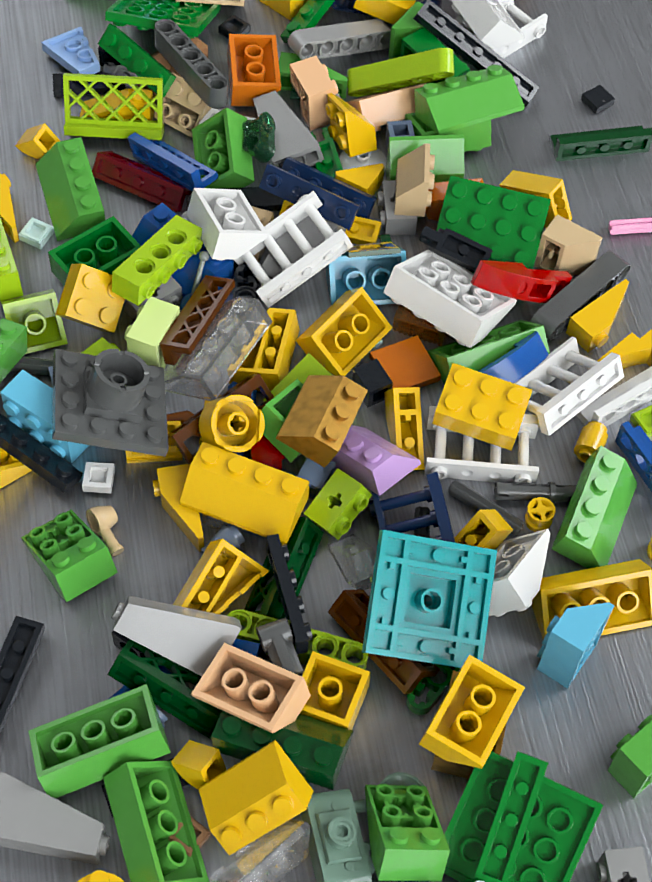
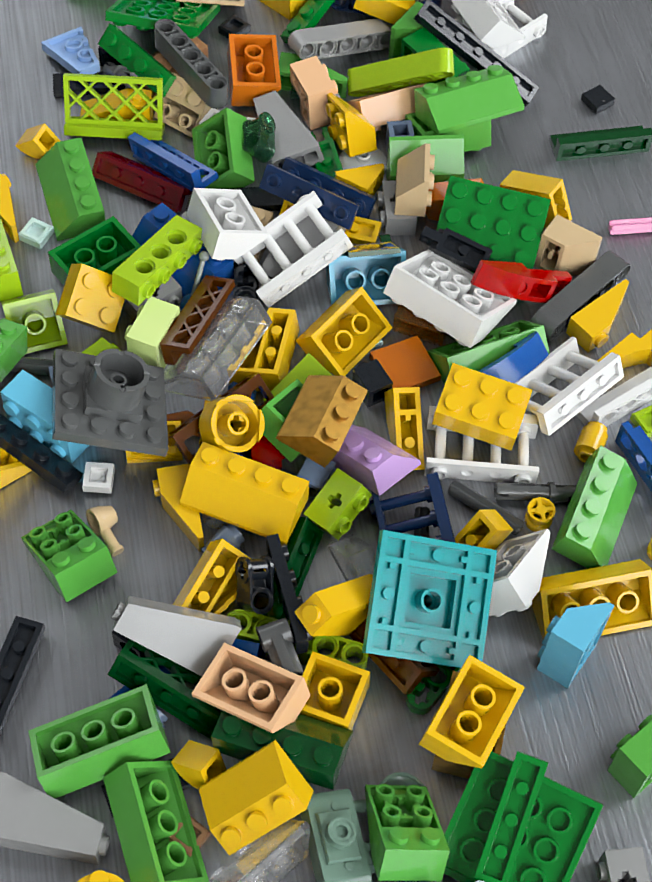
(255, 582): none -> black piece
(337, 608): none -> yellow slope

